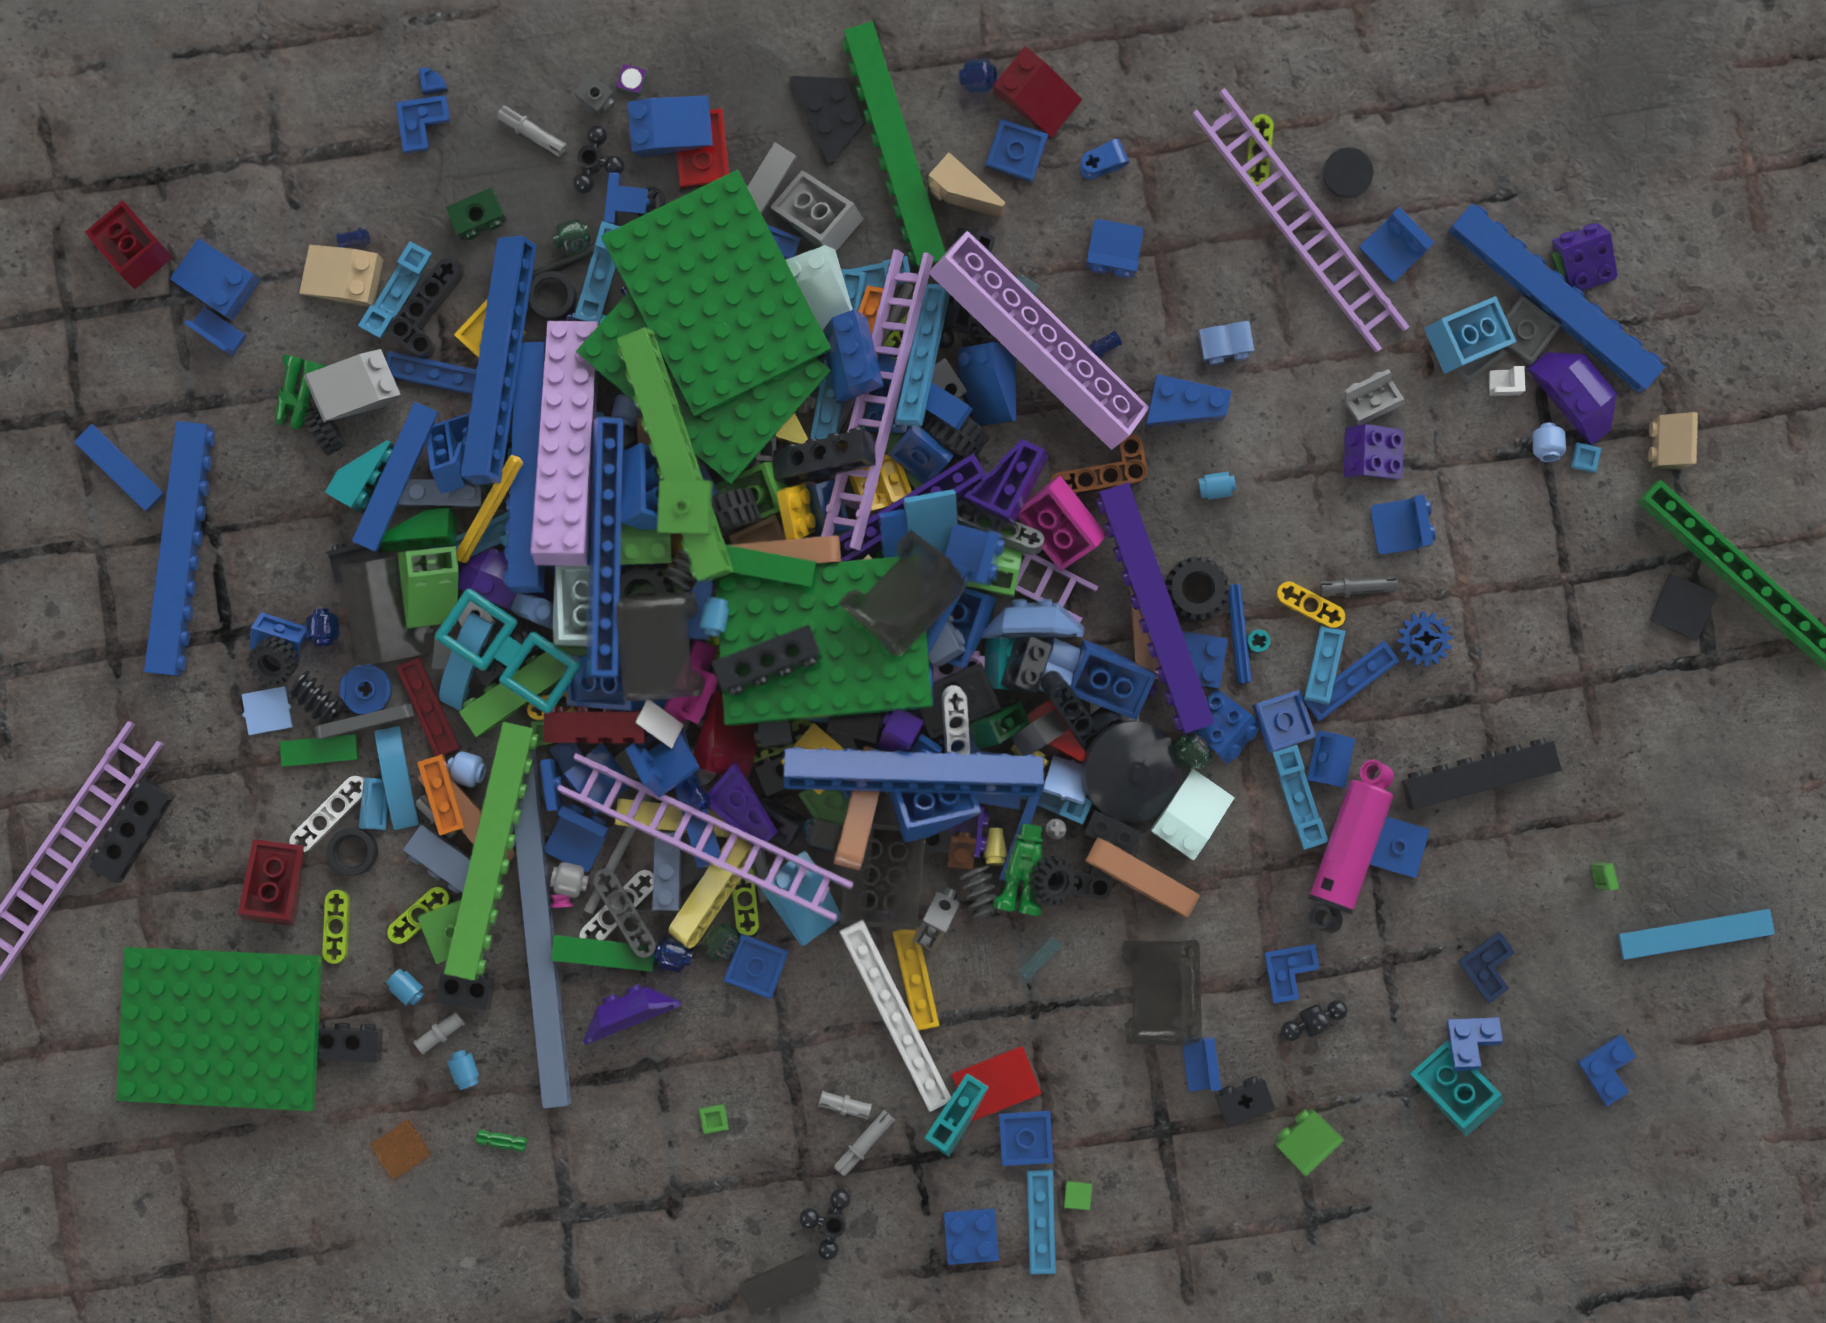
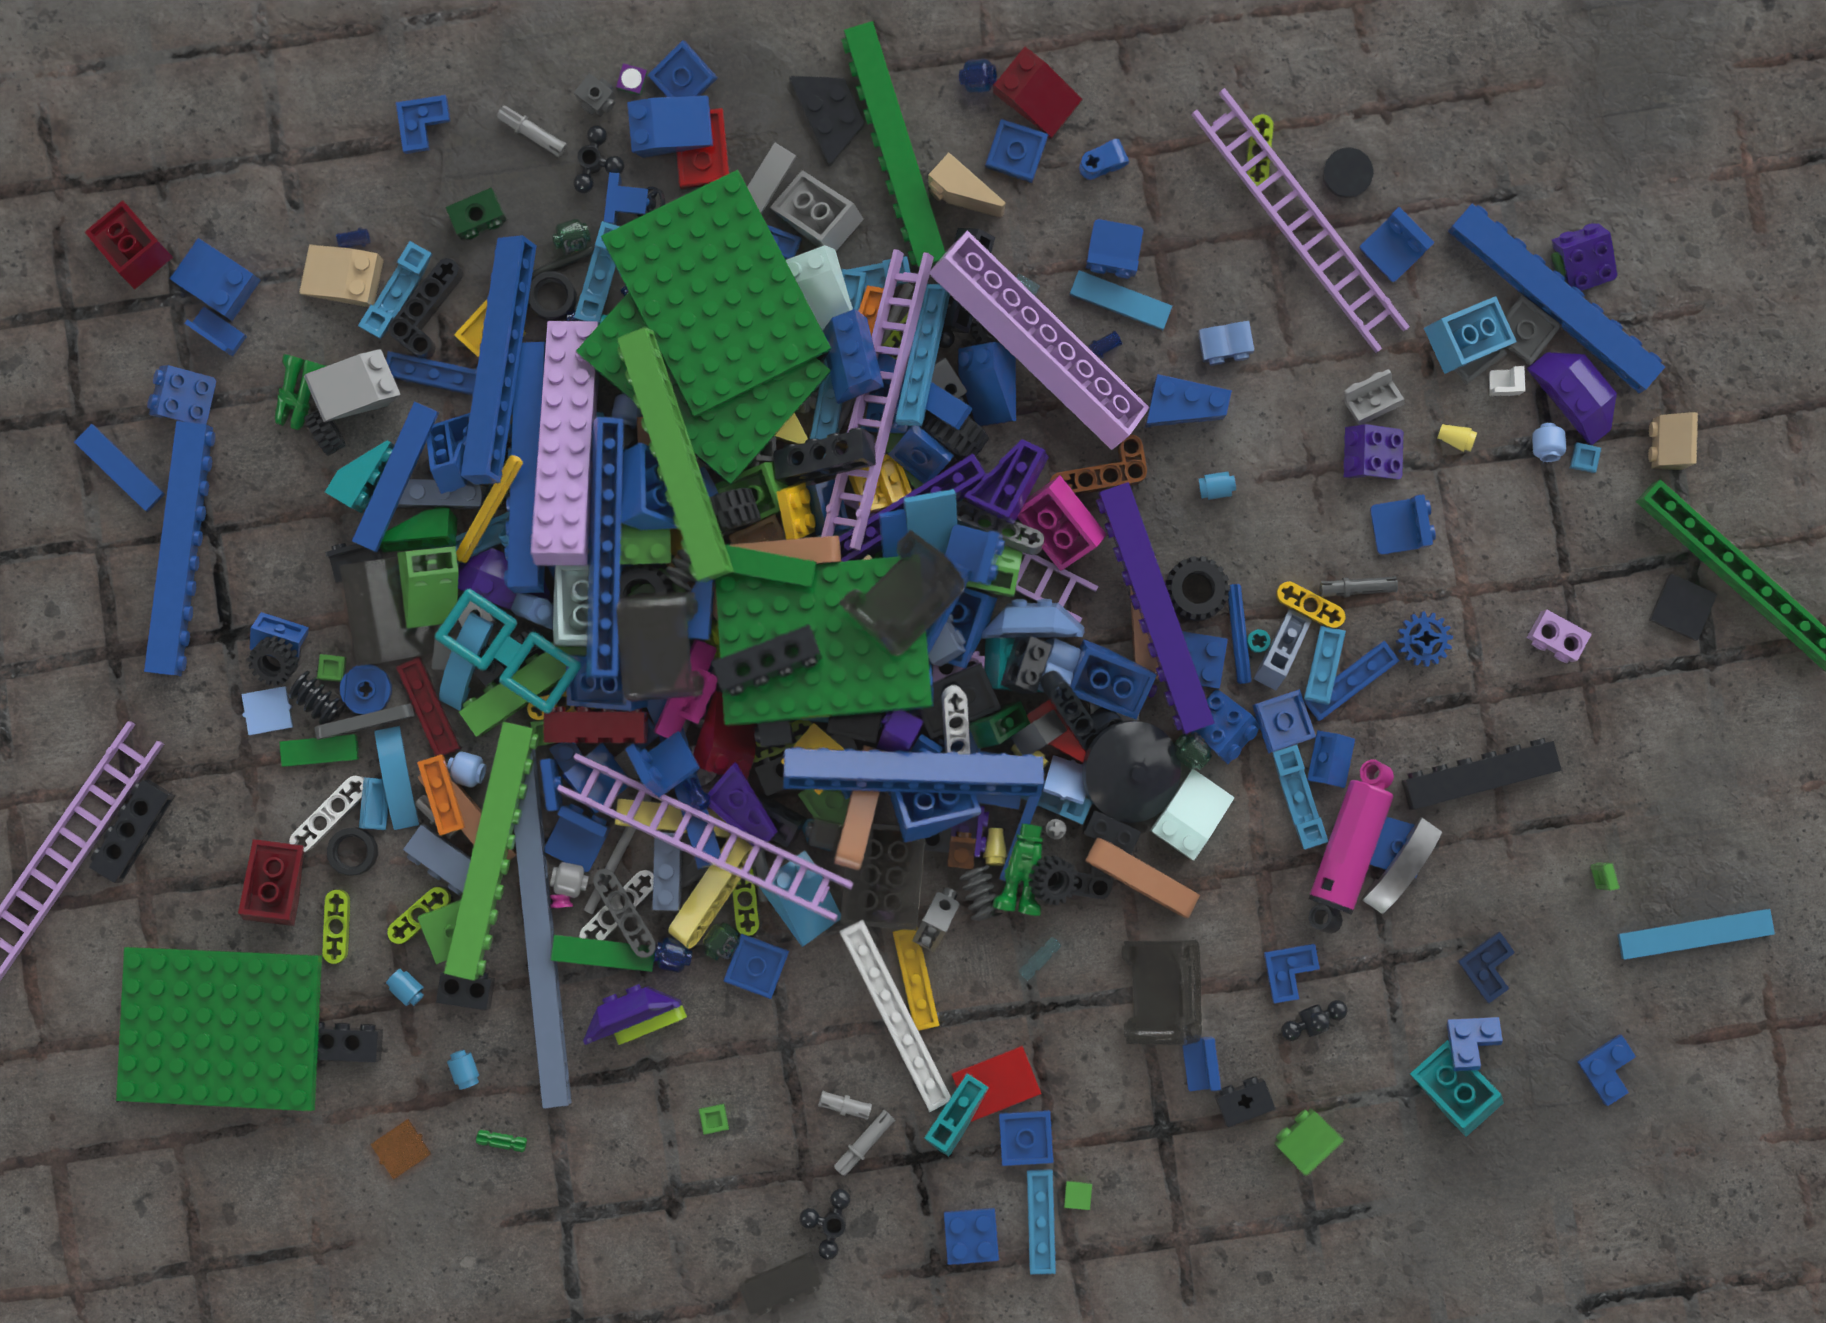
(181, 395): none -> blue bracket
(322, 627): clear blue head -> none
(331, 667): none -> bright green tile
(431, 81): blue tile -> none
(439, 1032): light grey pin -> none
(650, 1025): none -> lime beam
(659, 723): white sticker -> none
(682, 73): none -> blue plate
(684, 507): bright green plate -> none
(714, 617): dark azure brick -> none
(1120, 300): none -> dark azure tile
(1282, 649): none -> sand blue slope
(1403, 867): none -> flat silver slope
(1458, 437): none -> light yellow cone
(1560, 631): none -> lavender brick

